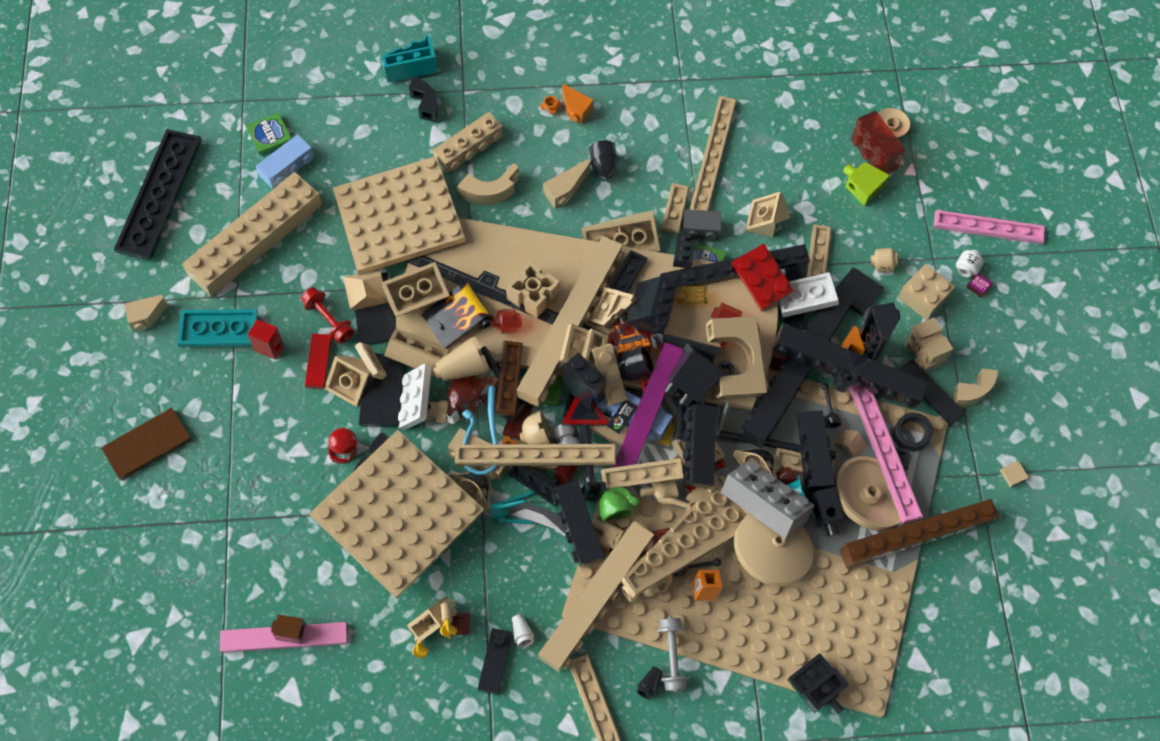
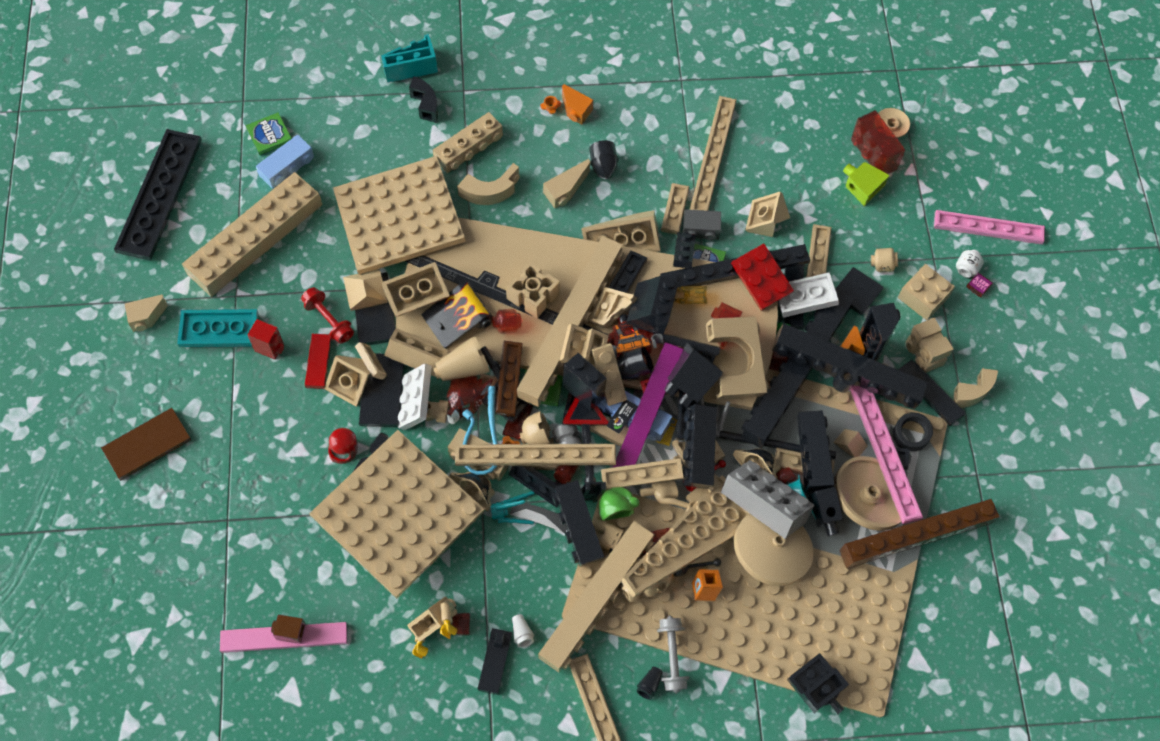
(725, 364): black bush -> none
(833, 418): black hinge -> none
(1014, 474): tan tile -> none

